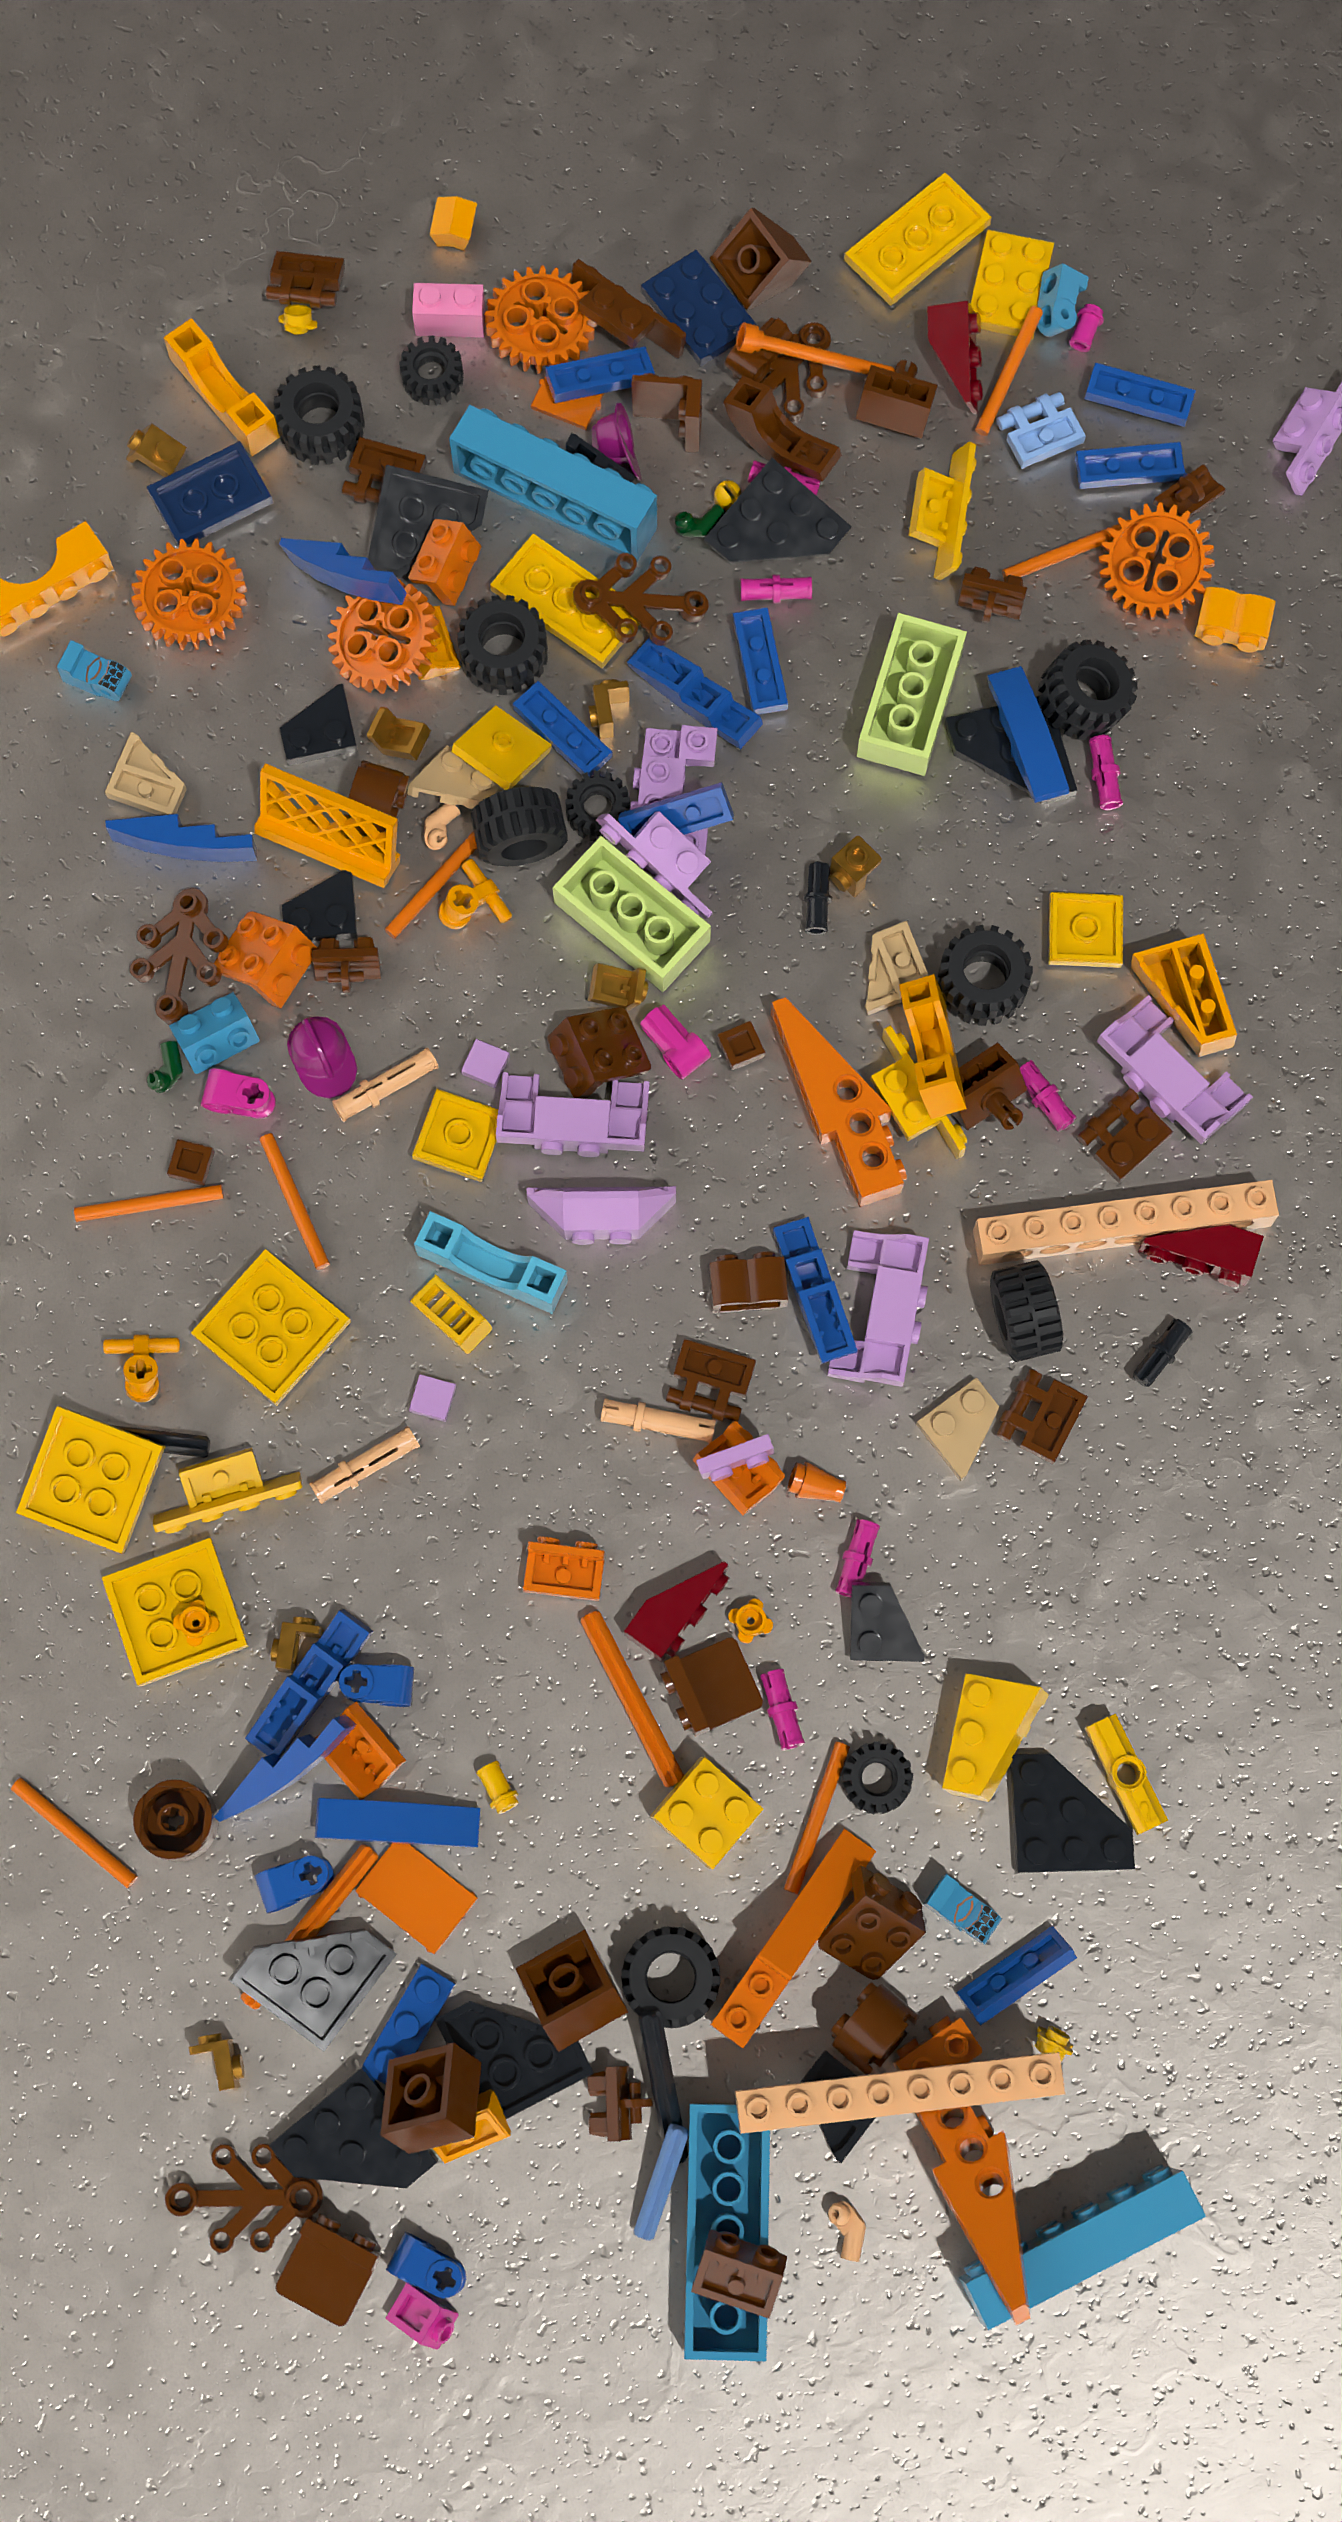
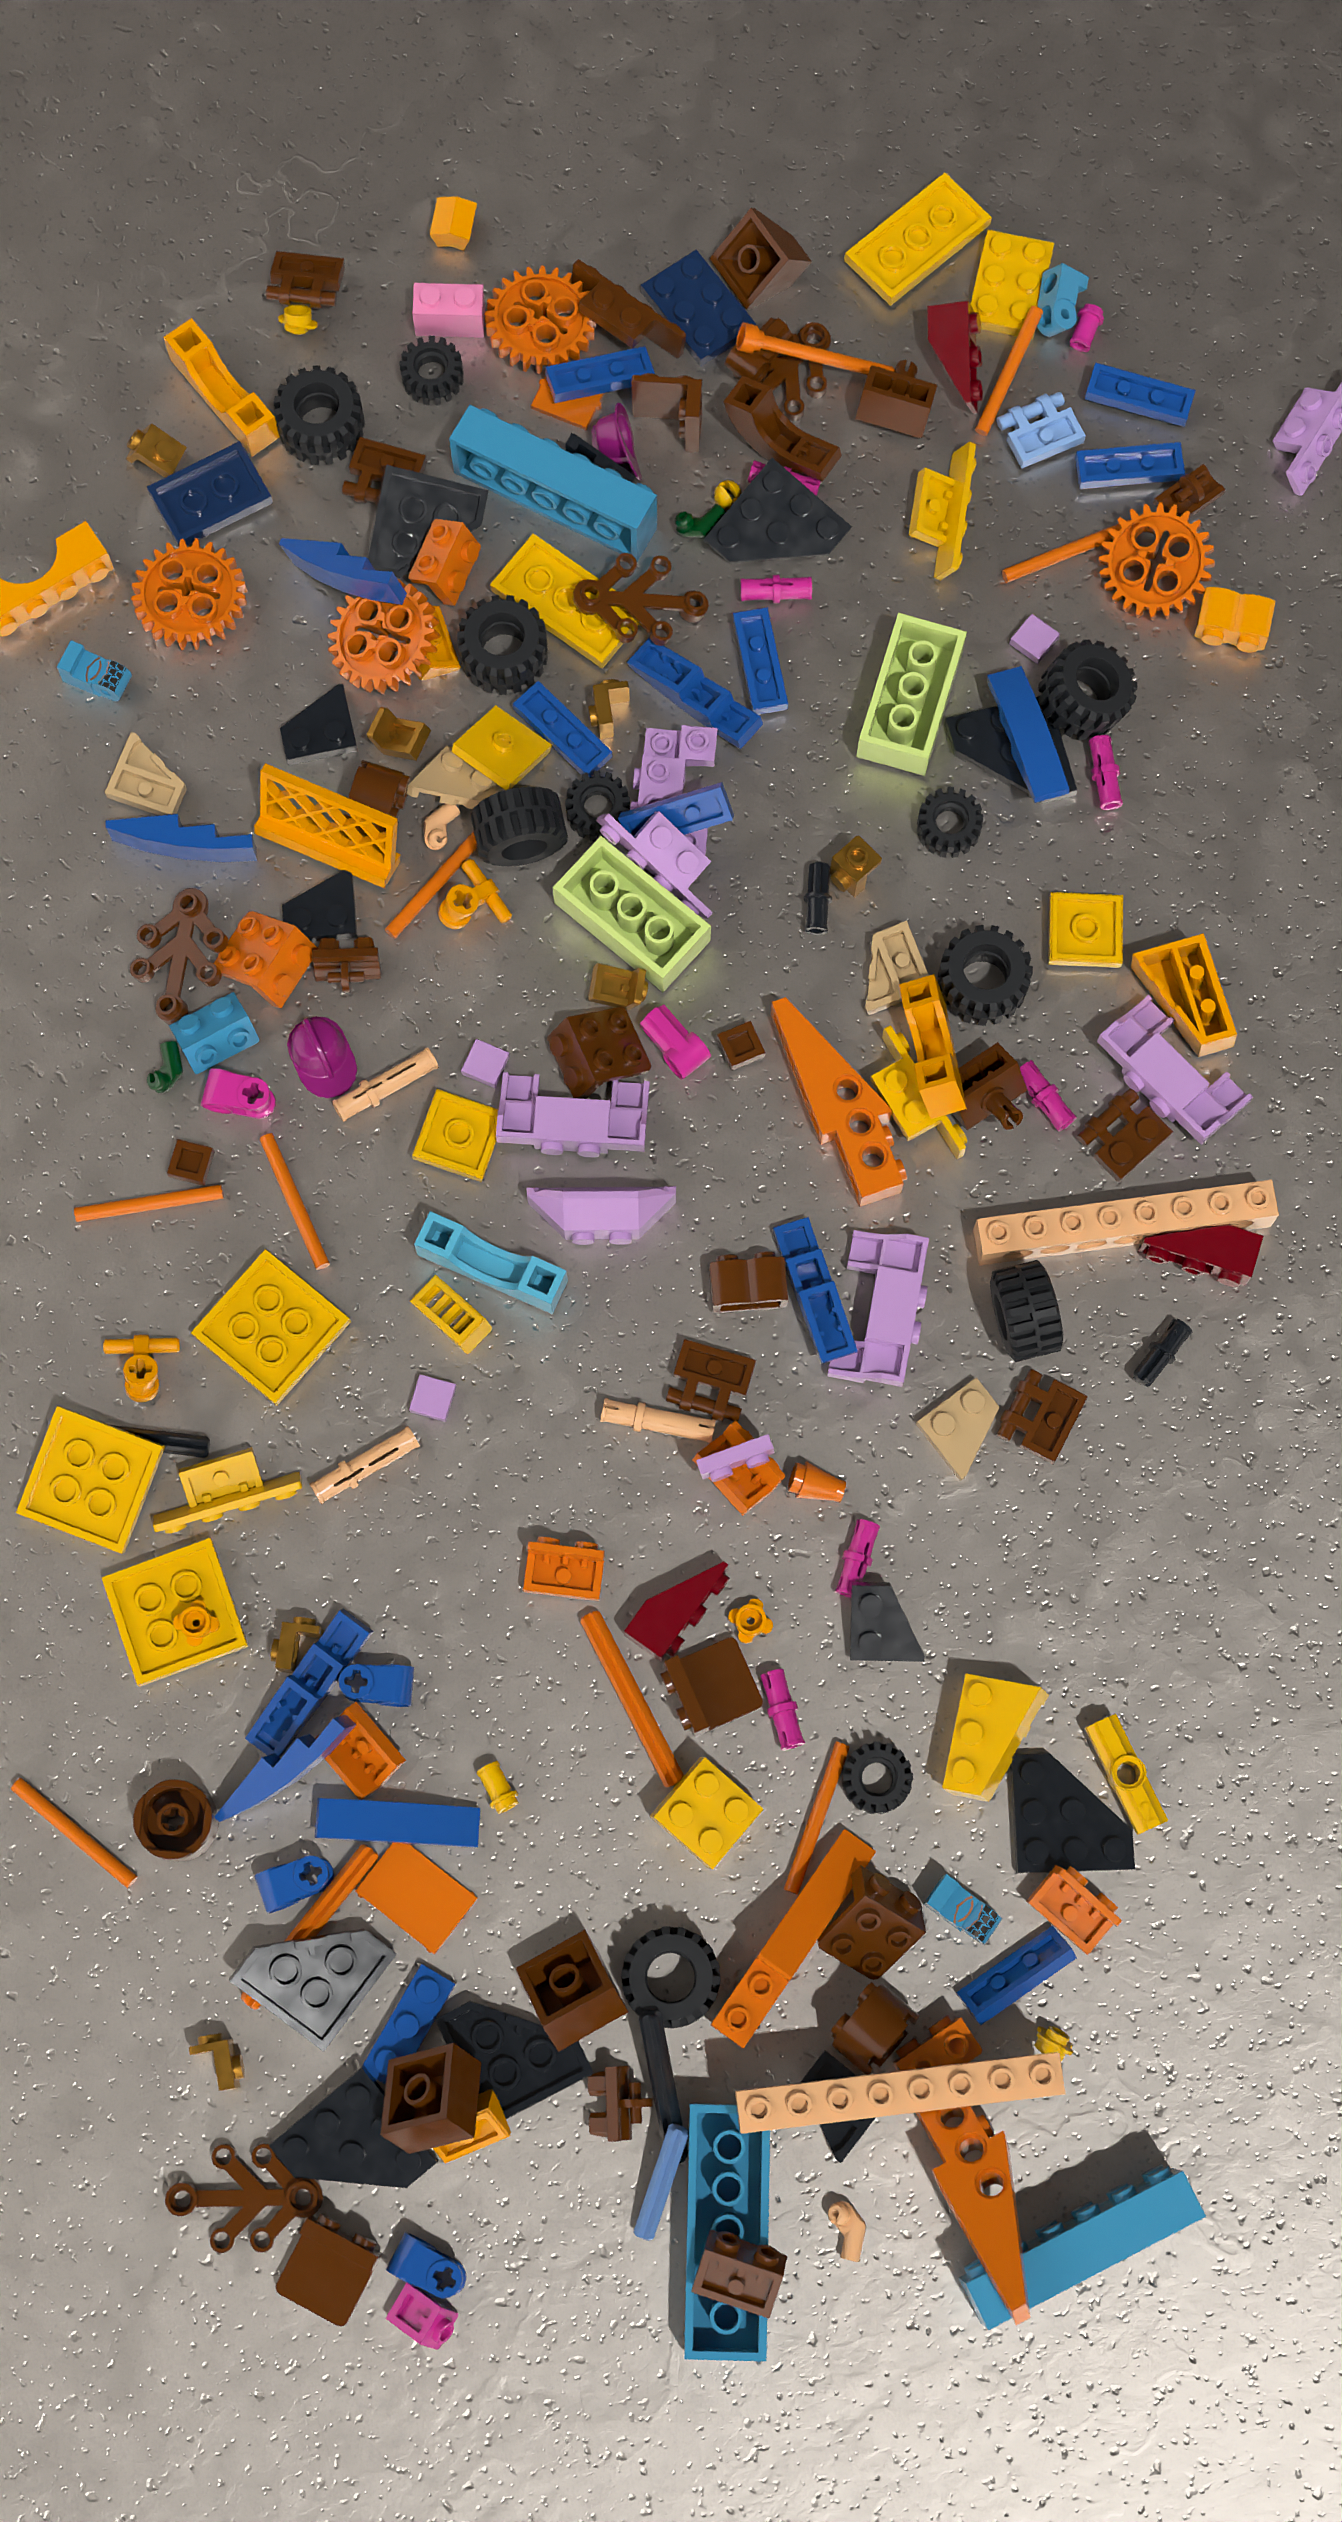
(956, 803): none -> black tyre
(992, 595): reddish brown hips -> none
(1034, 639): none -> lavender tile
(1073, 1908): none -> orange bracket

